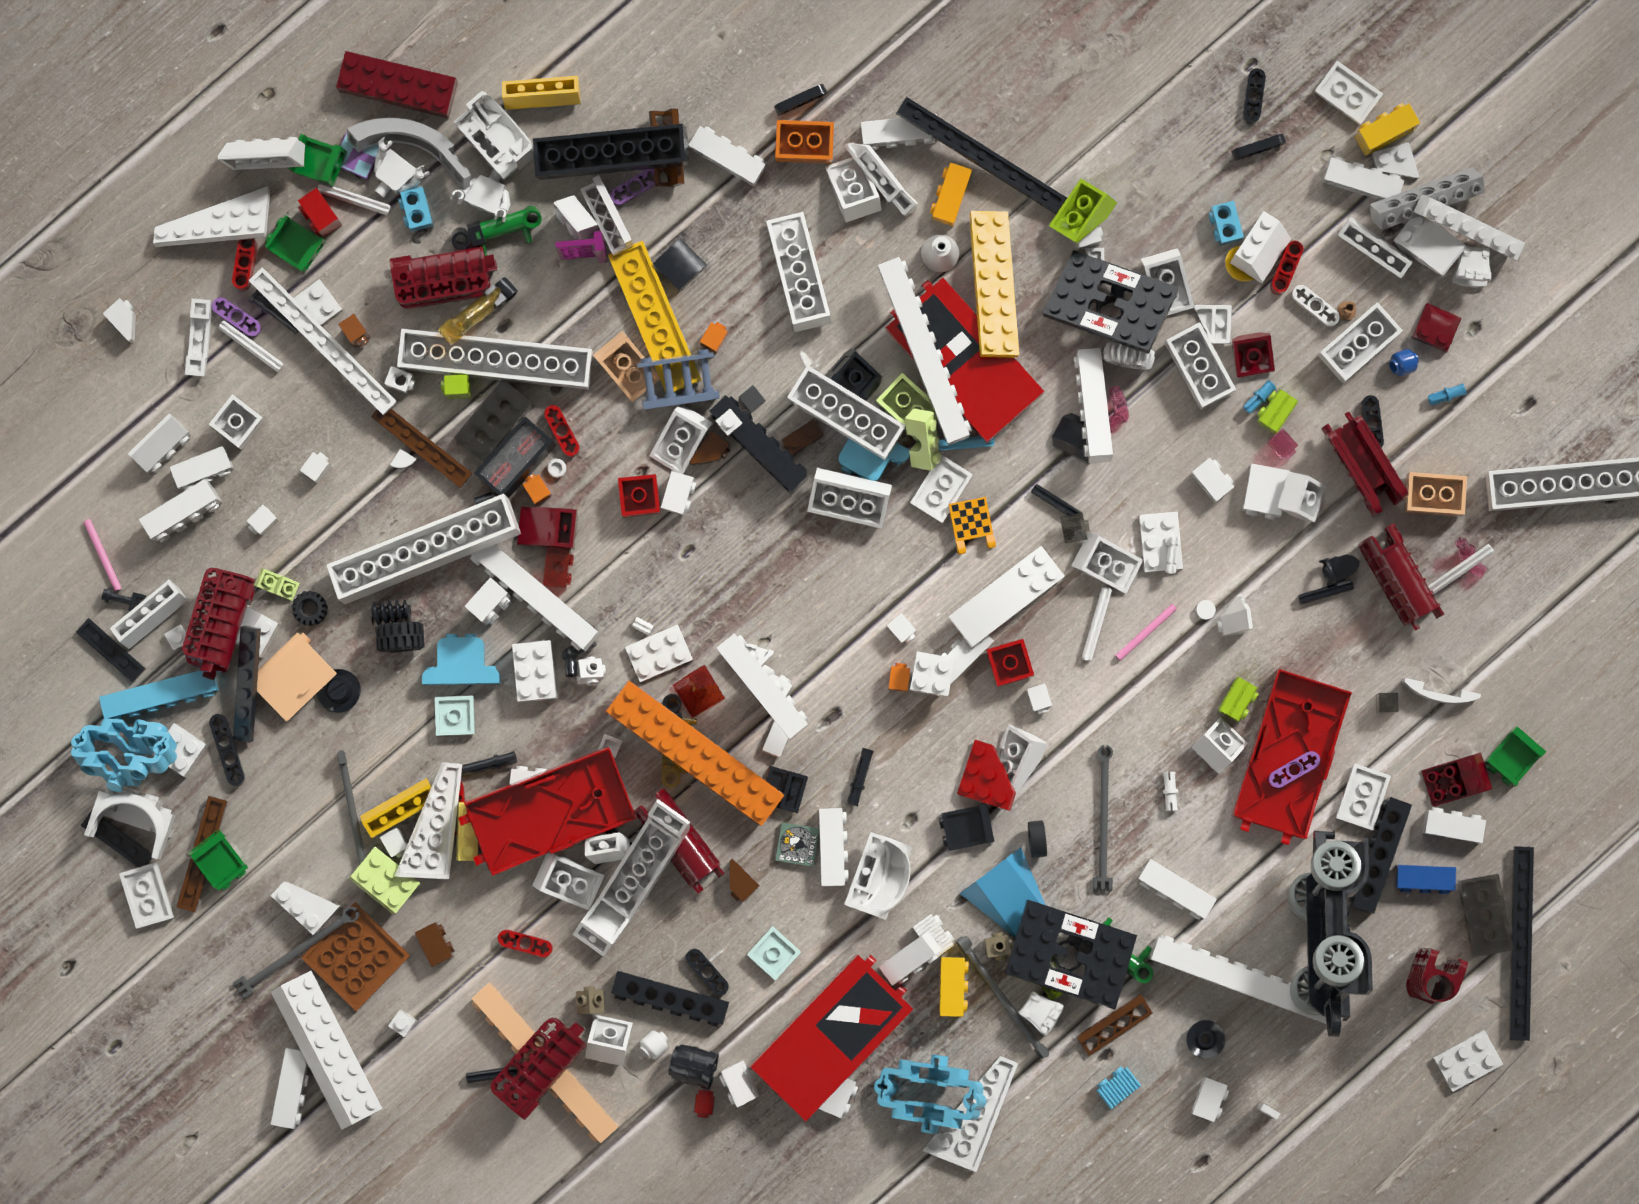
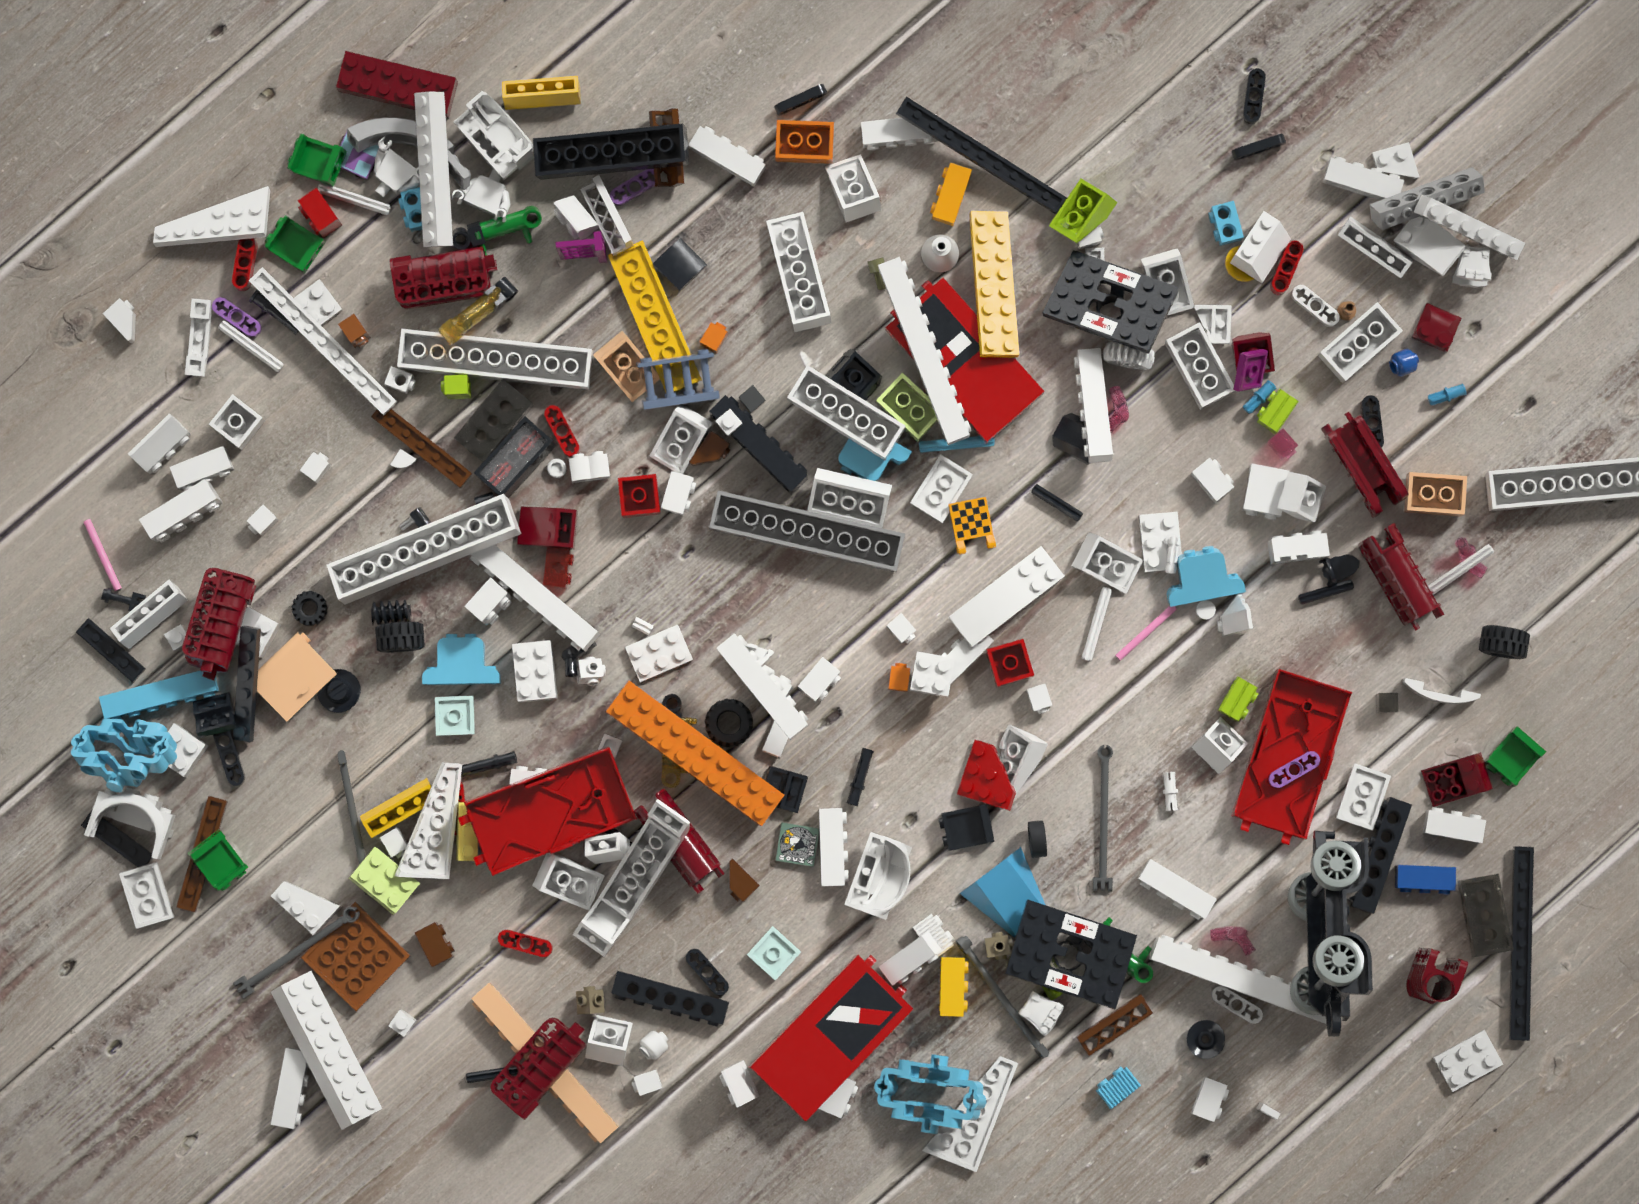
(214, 715): none -> black slope
(263, 154): white slope -> none
(276, 584): yellowish green slope -> none
(417, 516): none -> black piece
(433, 169): none -> white brick
(536, 488): orange brick -> none
(589, 467): none -> white brick
(647, 1082): none -> white brick
(693, 1065): black piece -> none
(698, 691): clear red slope -> none
(704, 1103): red brick -> none
(717, 710): none -> black tyre
(802, 437): reddish brown plate -> none
(807, 531): none -> light grey brick
(819, 680): none -> white brick
(873, 267): none -> olive piece
(882, 177): white wedge -> none
(926, 451): yellowish green arch -> none
(1074, 527): clear smoke brick -> none
(1203, 578): none -> medium azure brick
(1236, 934): none -> clear pink arm
(1250, 370): none -> magenta tile
(1252, 1007): none -> white beam
(1298, 547): none -> white wedge
(1348, 93): white plate -> none
(1386, 128): yellow brick -> none
(1504, 642): none -> black tyre

